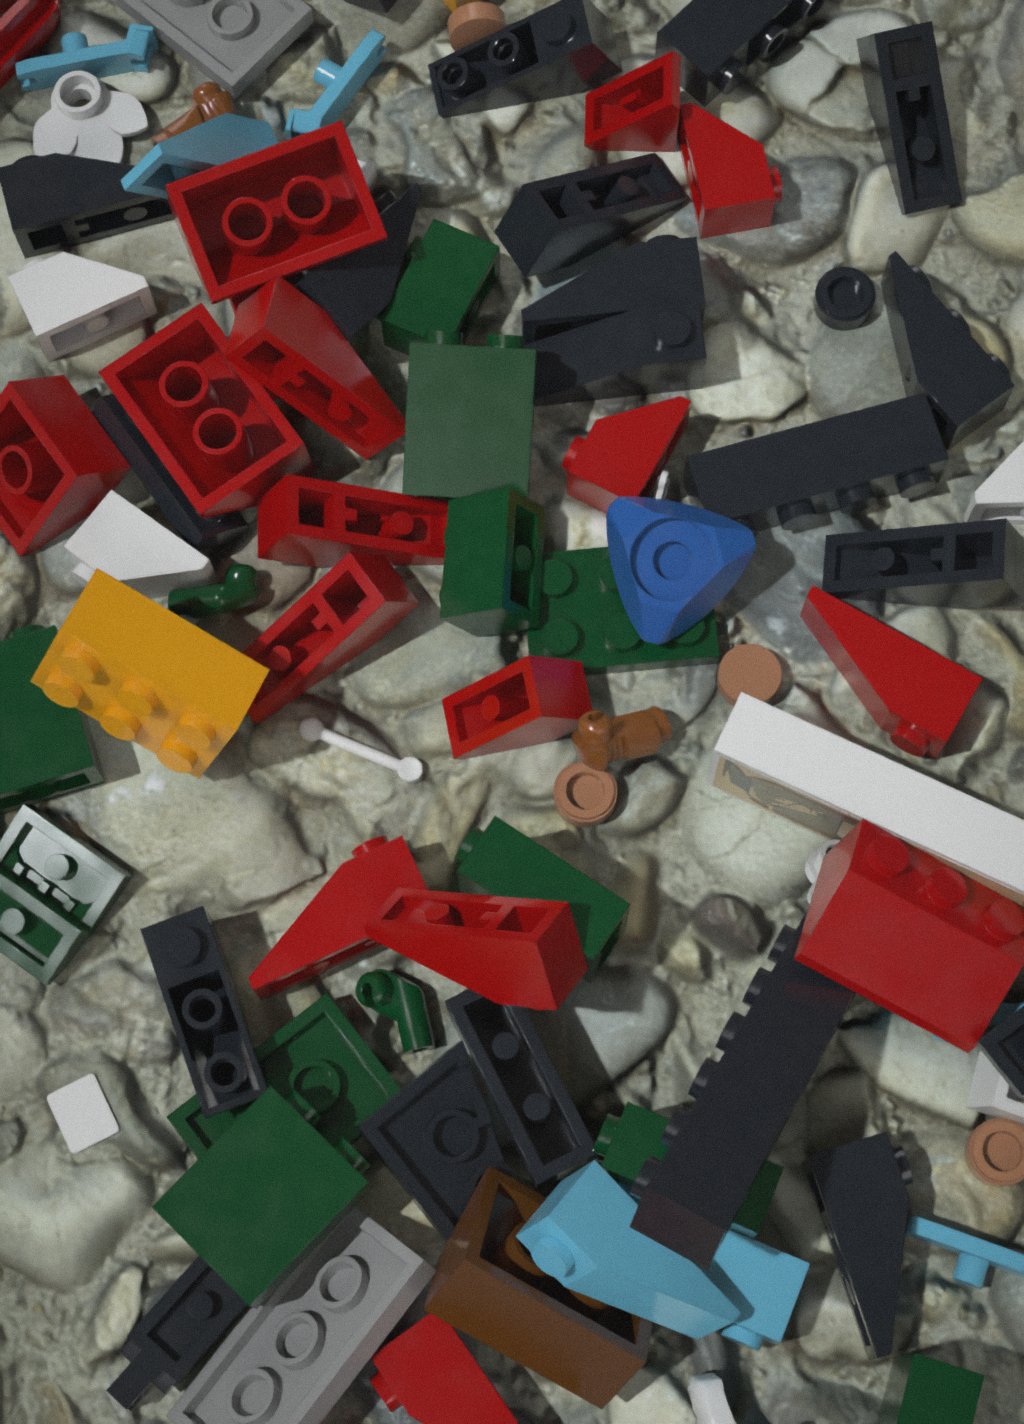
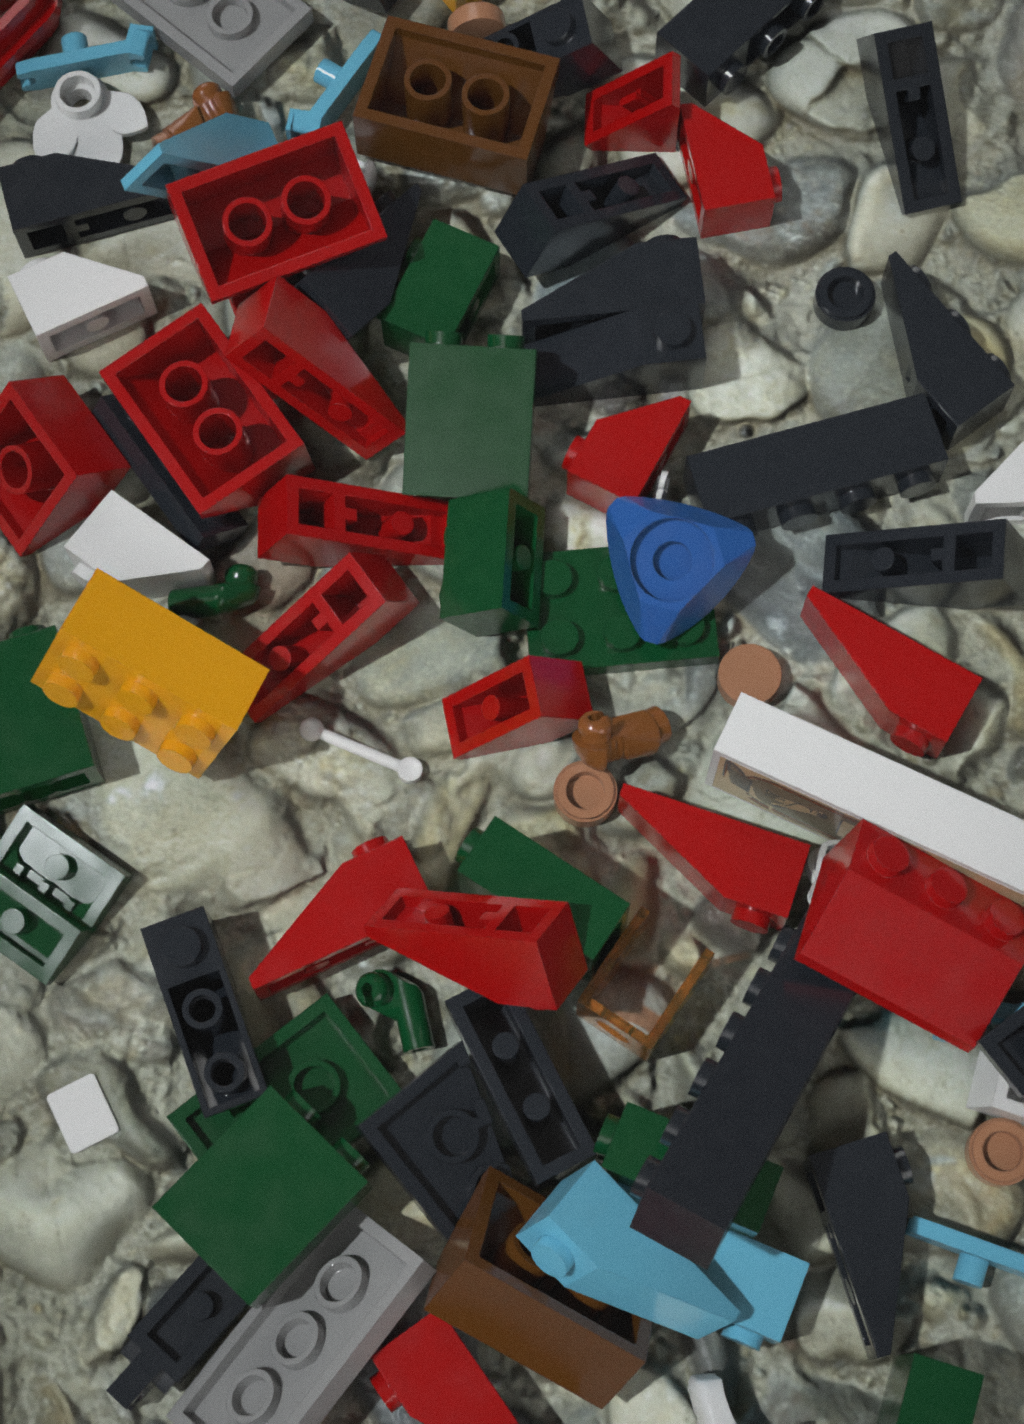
(455, 105): none -> reddish brown slope
(615, 1026): none -> clear orange piece
(728, 861): none -> red slope

